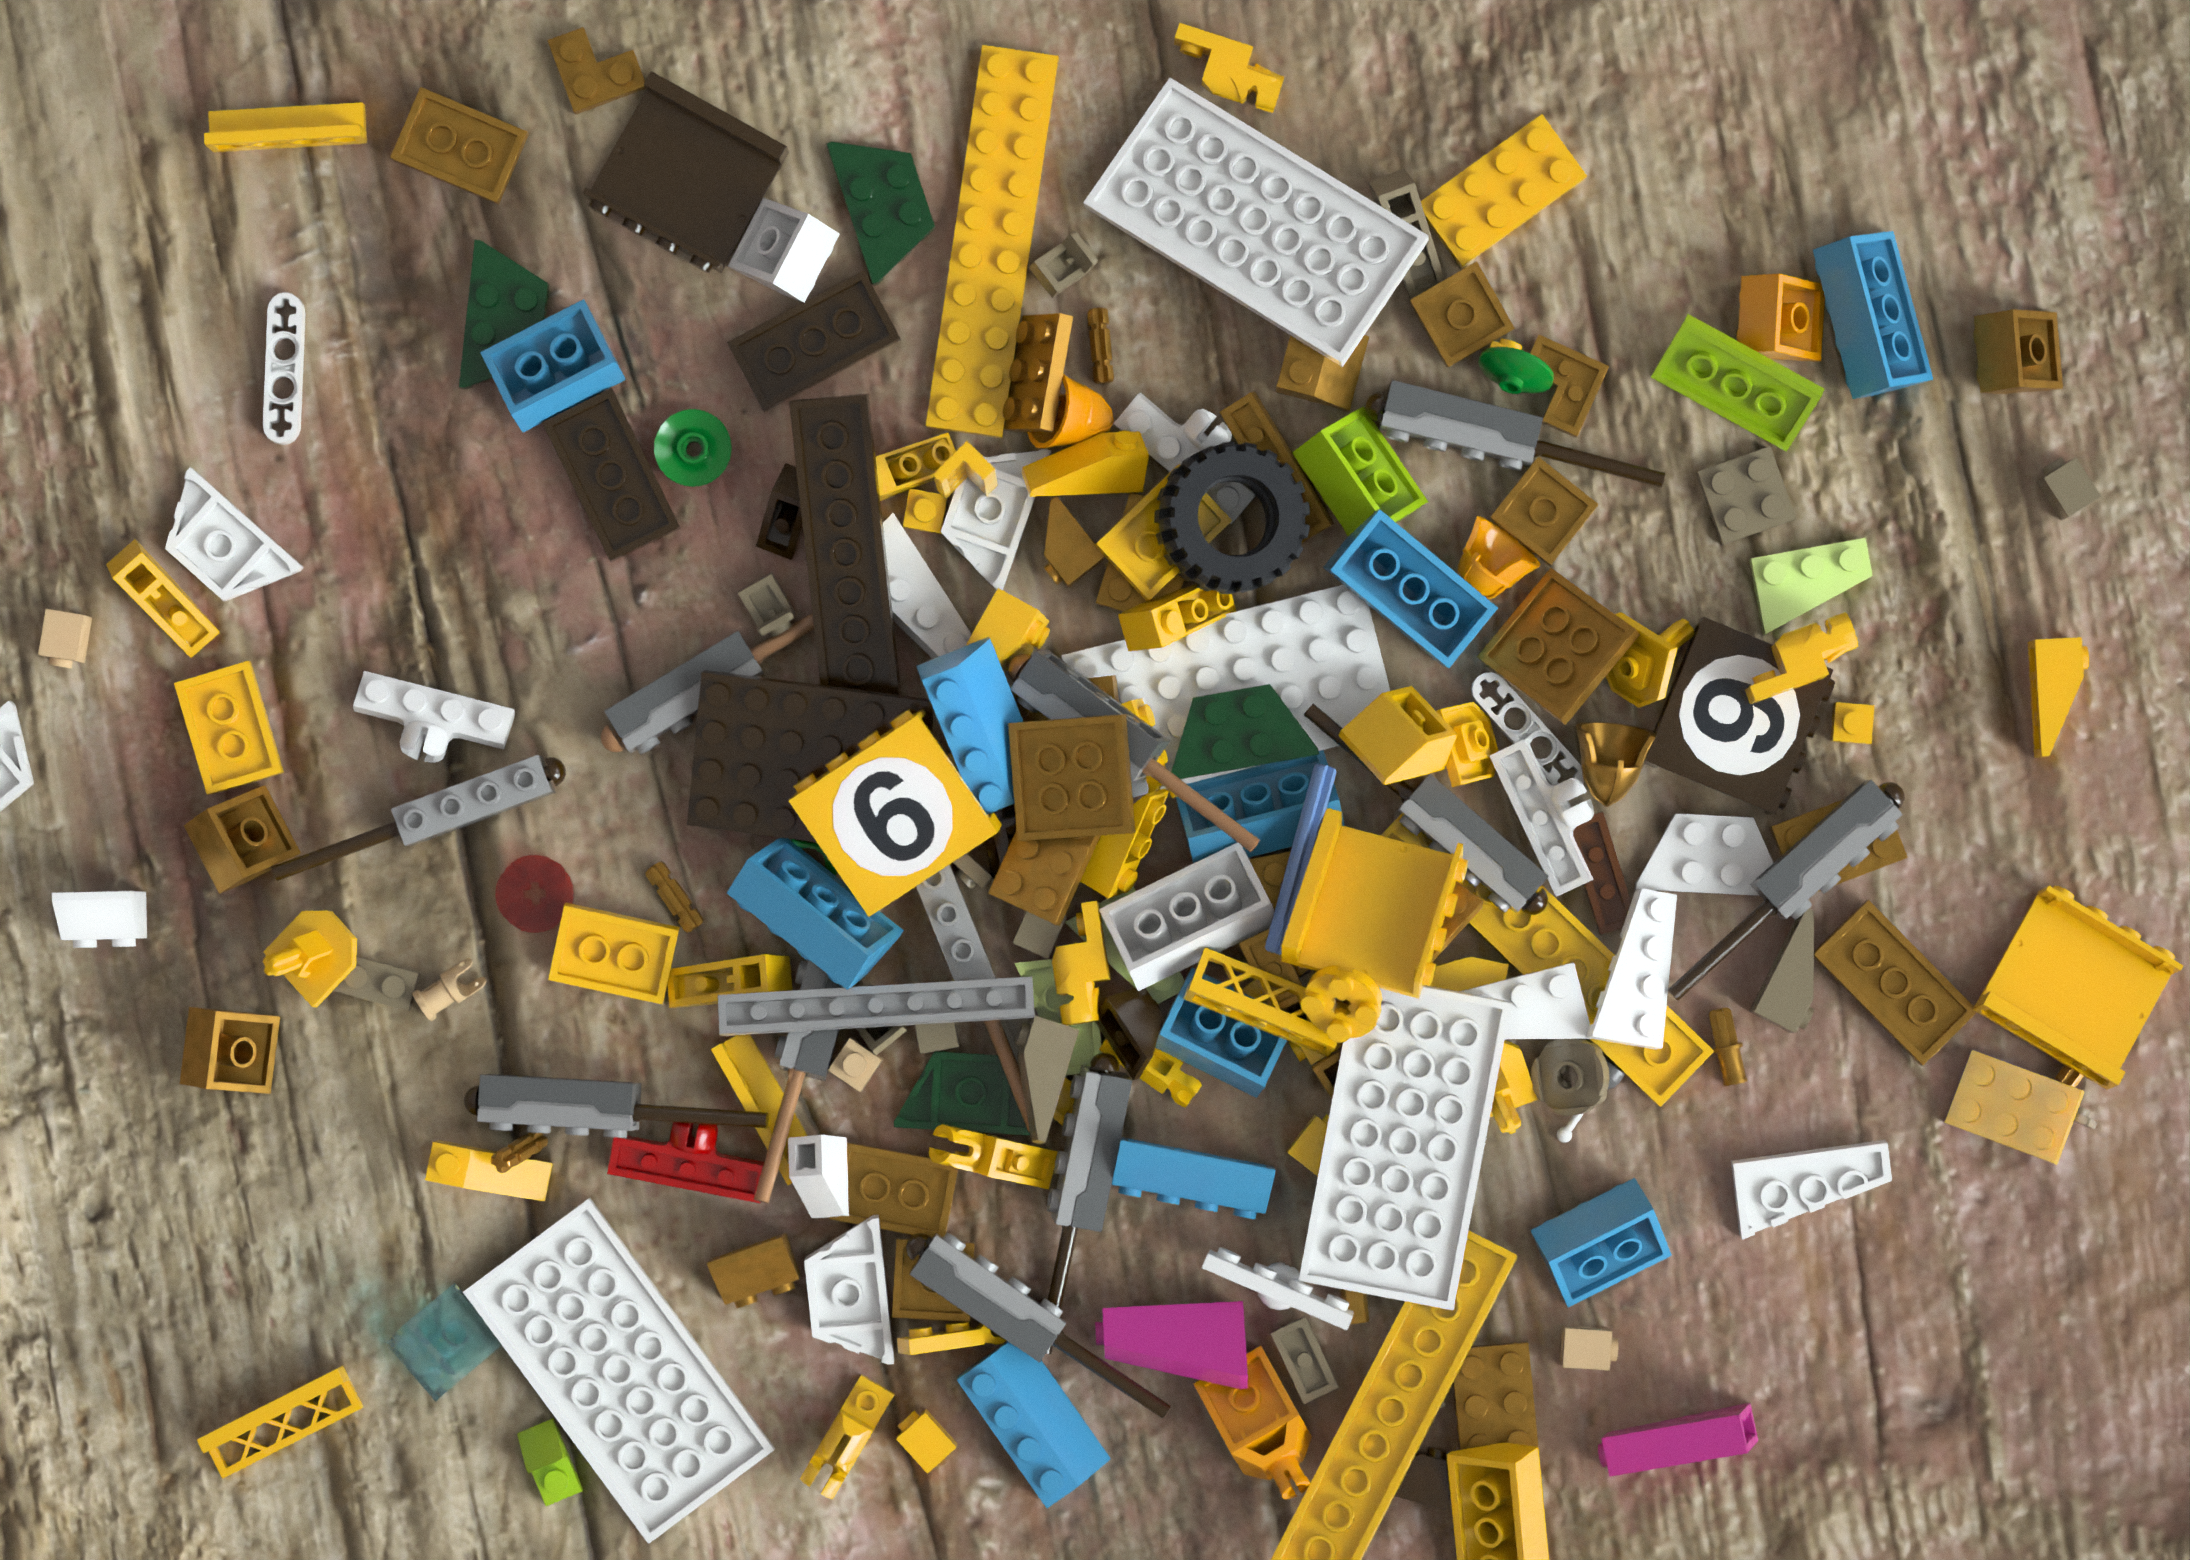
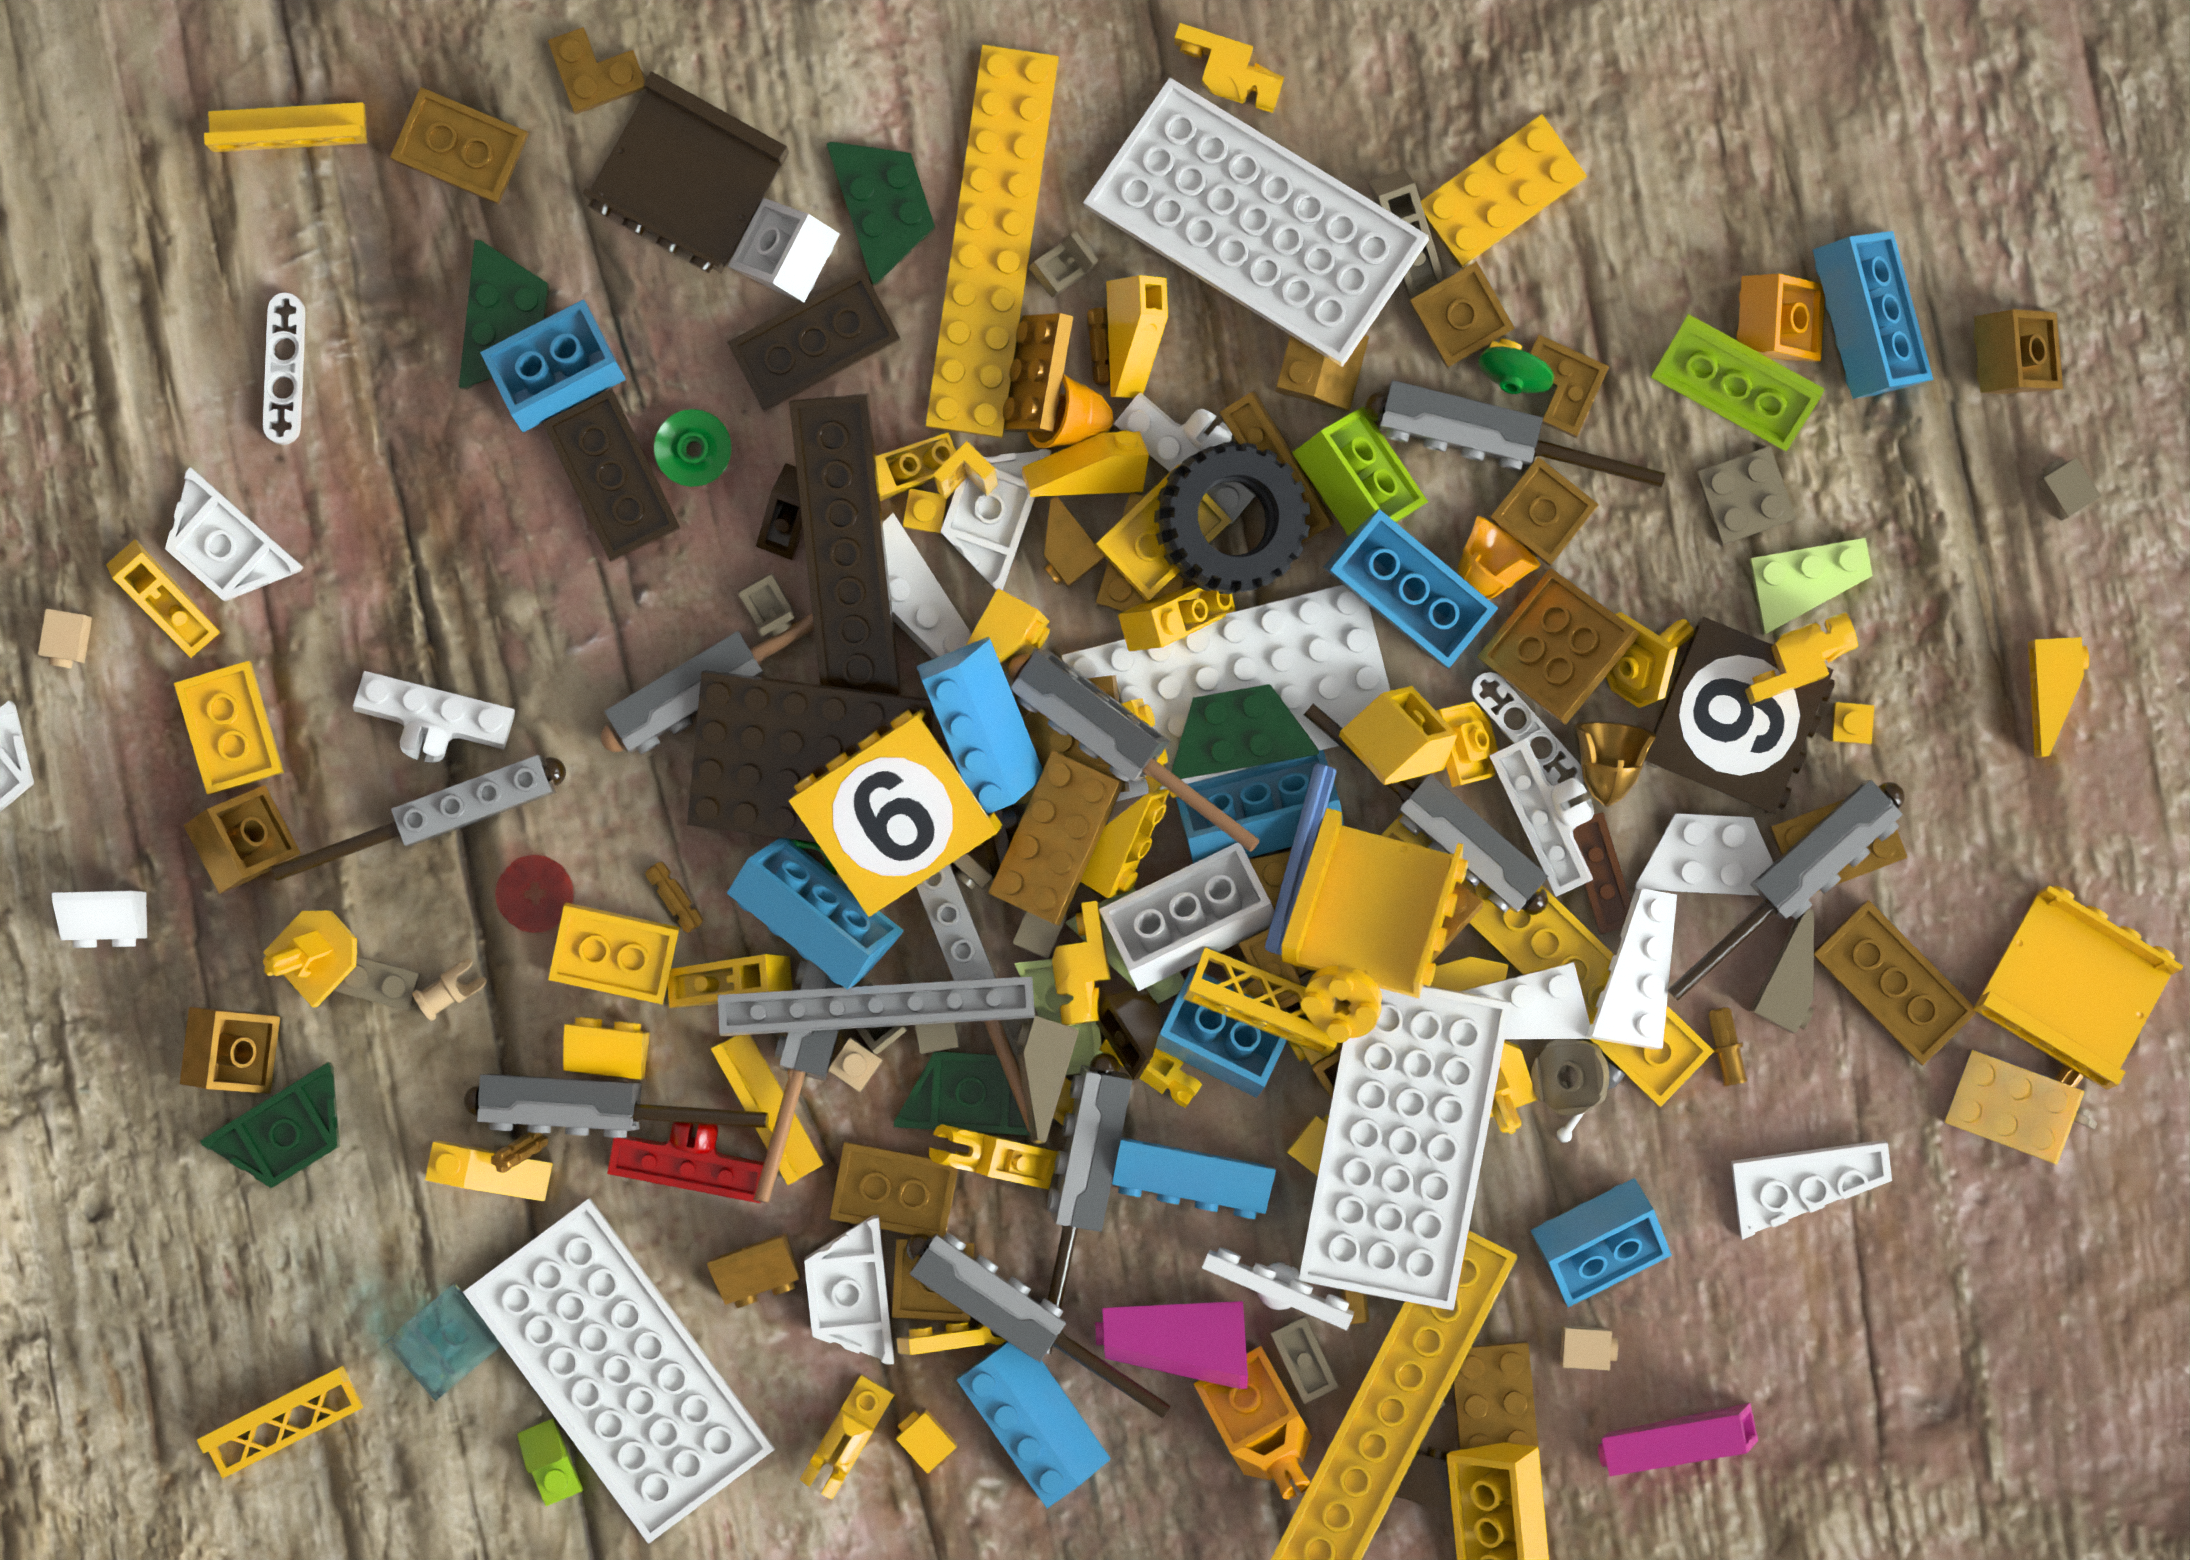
(283, 1131): none -> dark green wing
(605, 1050): none -> yellow slope
(820, 1174): white slope -> none
(1071, 777): pearl gold plate -> none
(1135, 326): none -> yellow slope

